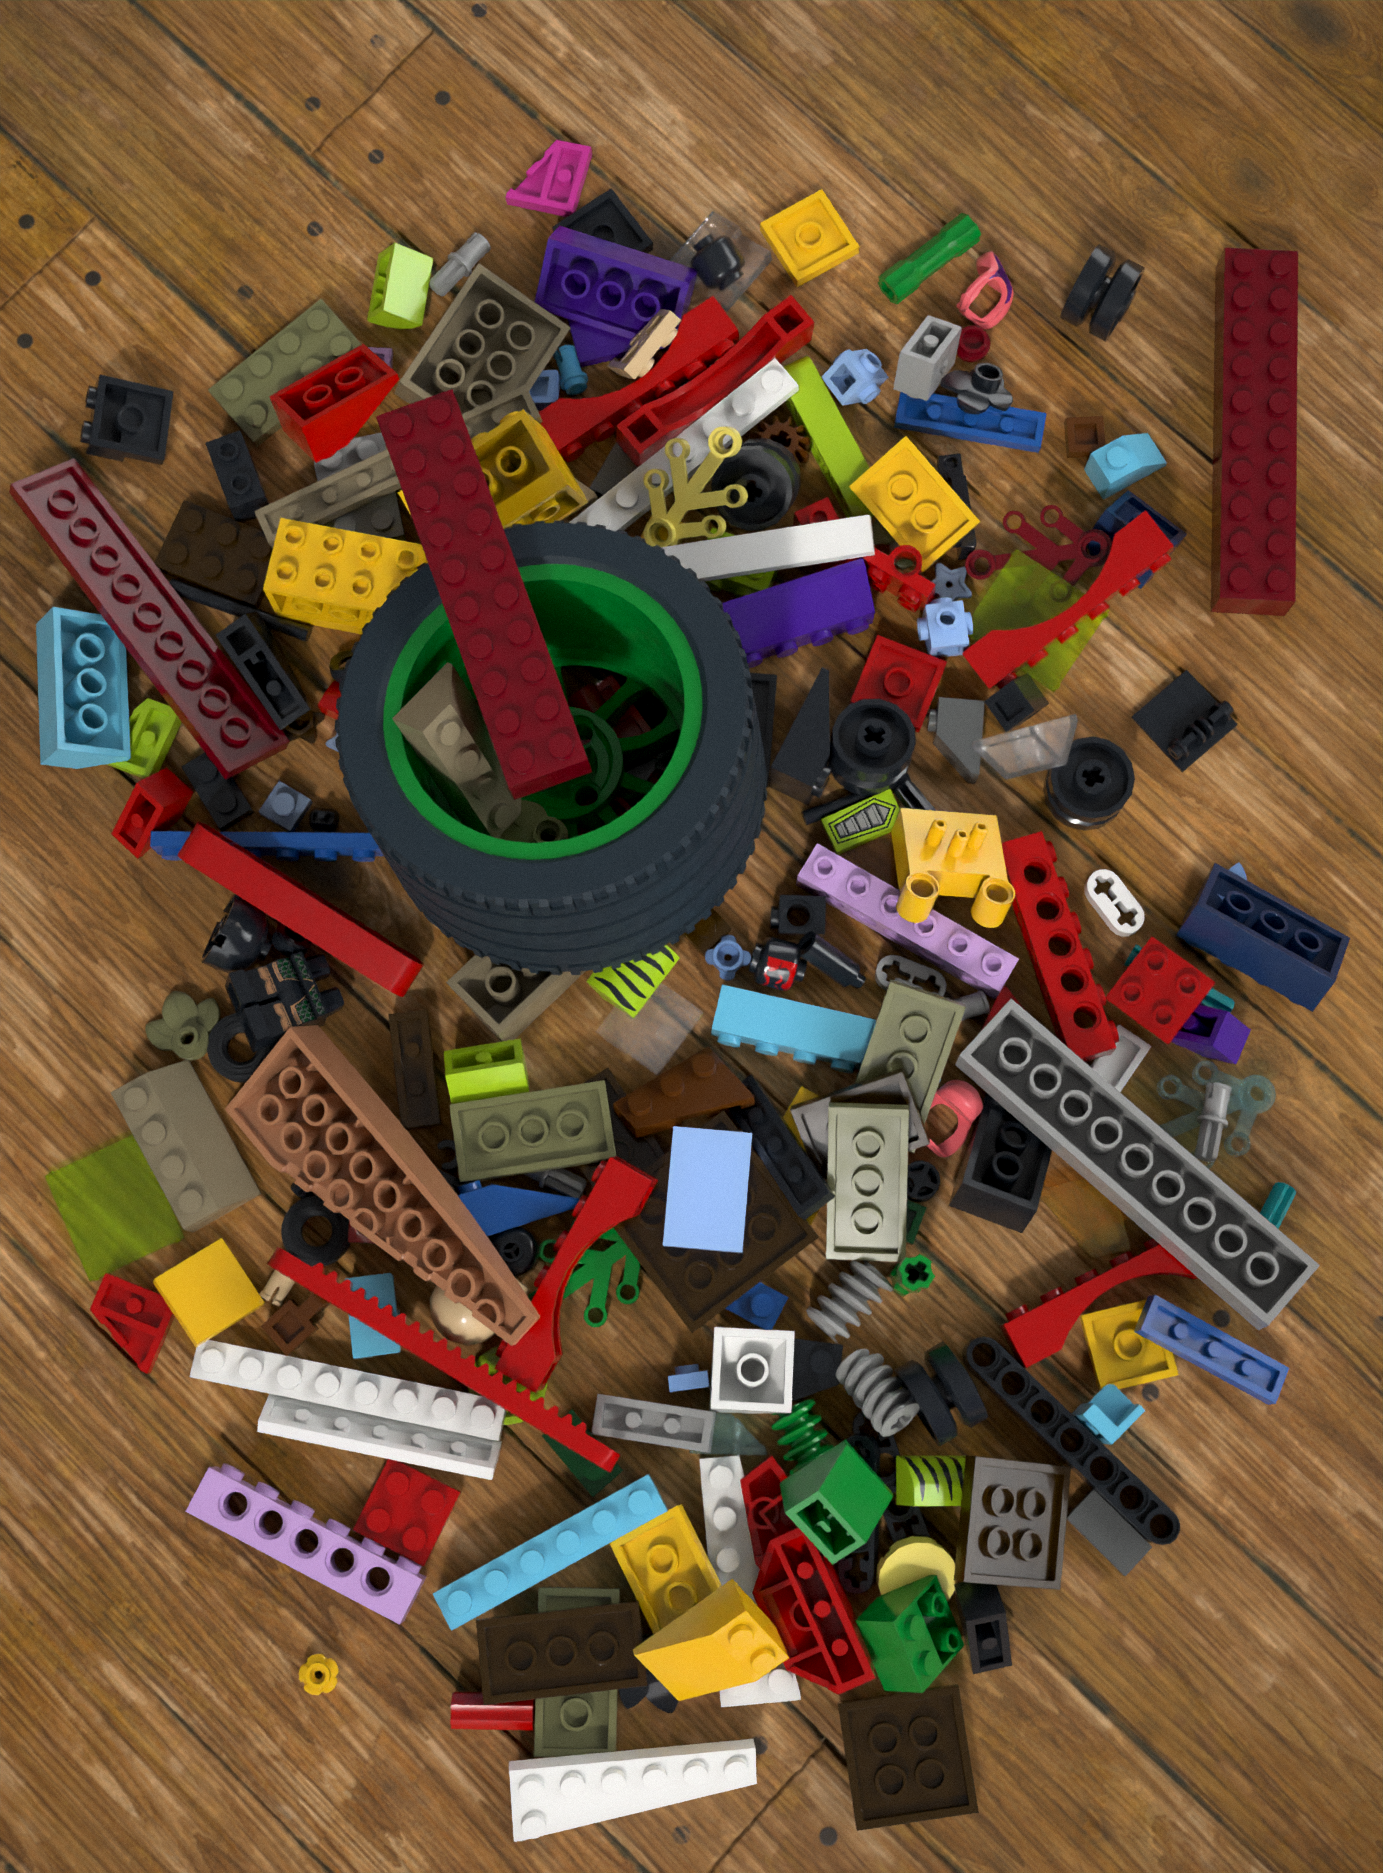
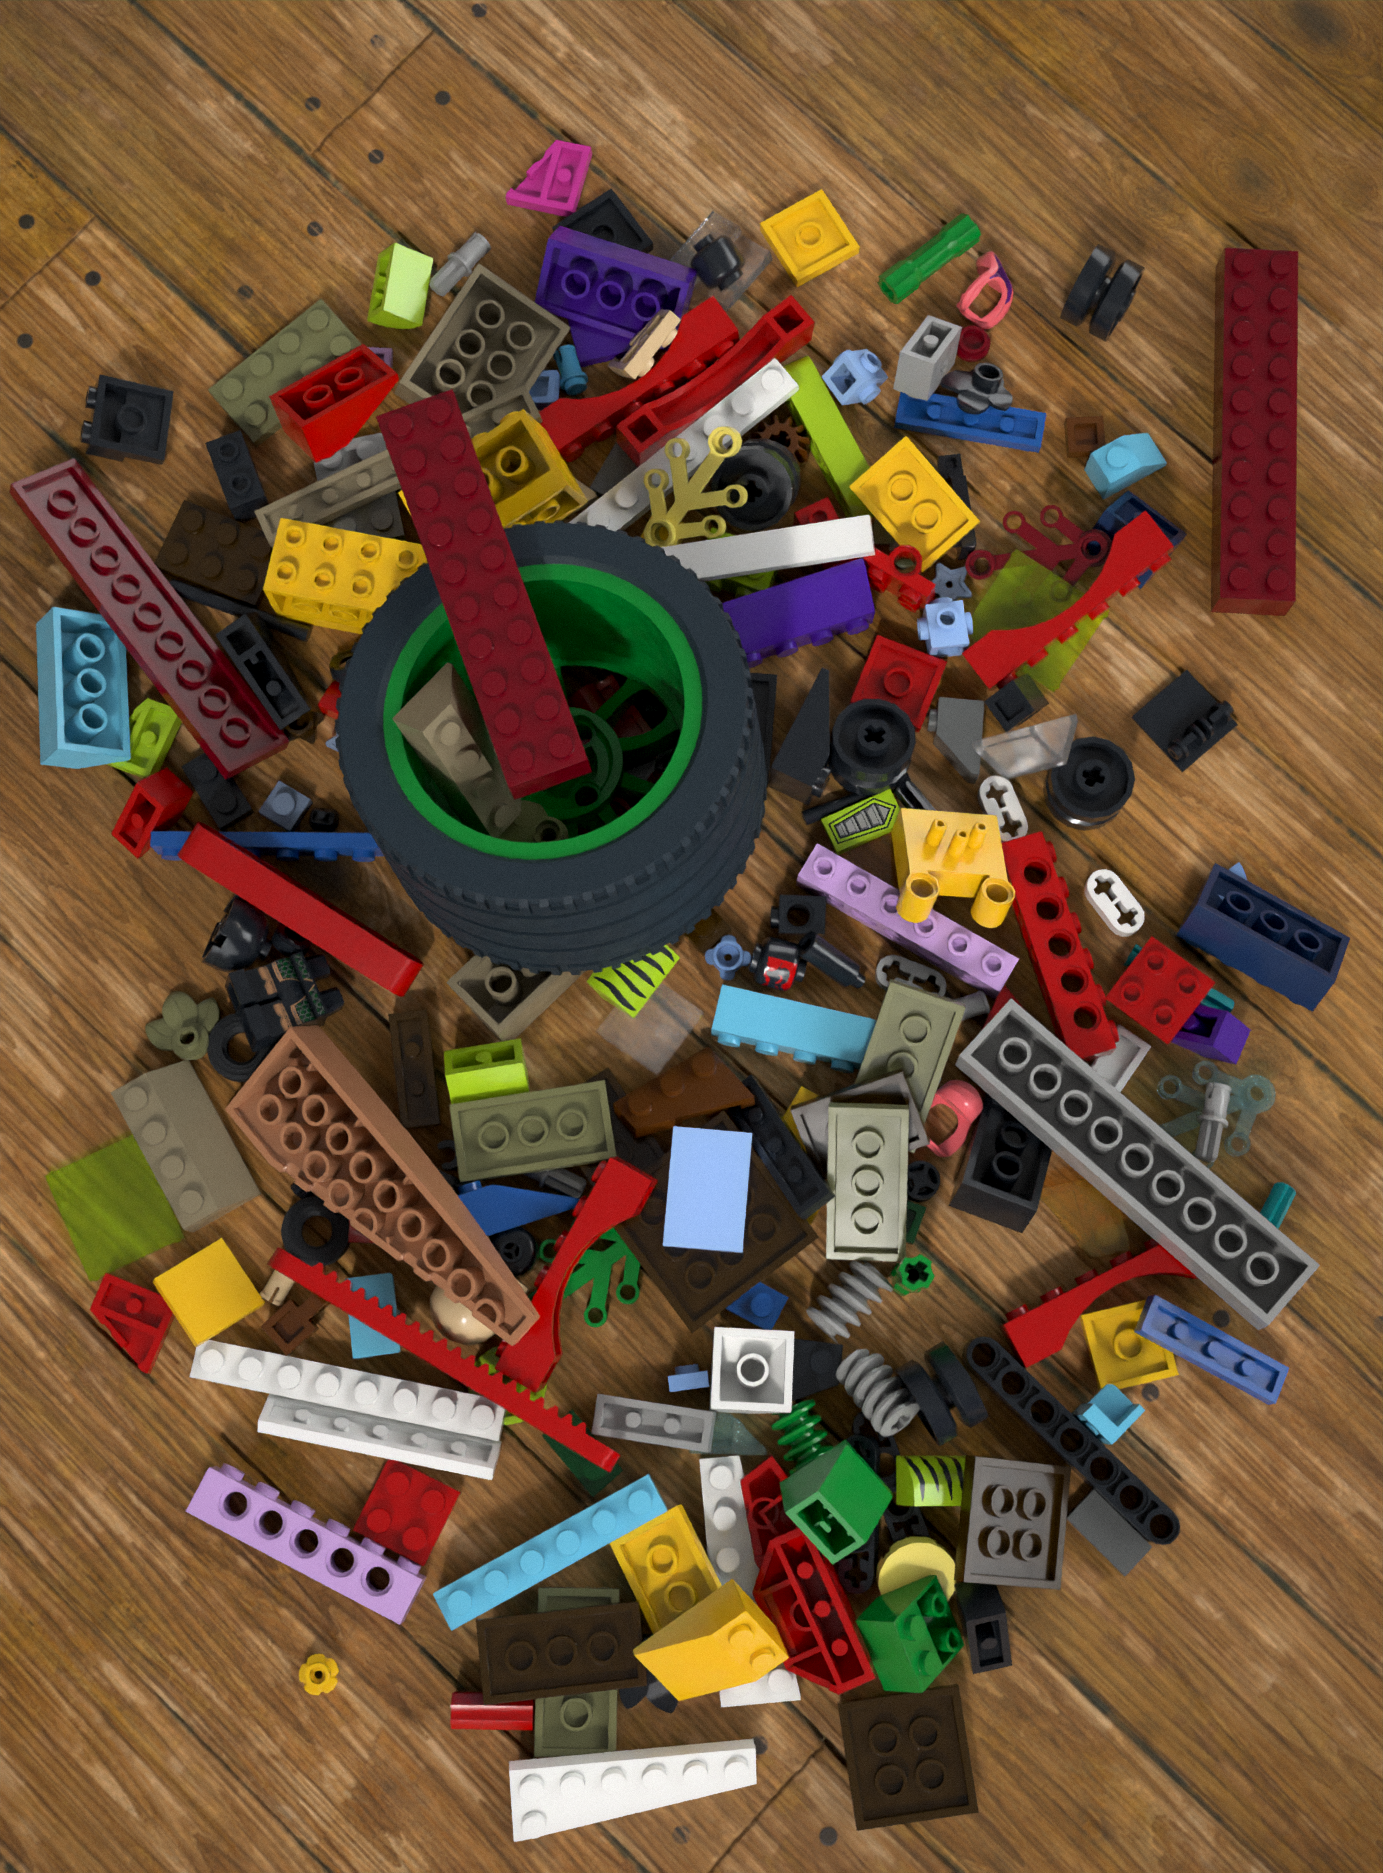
(1010, 806): none -> white beam

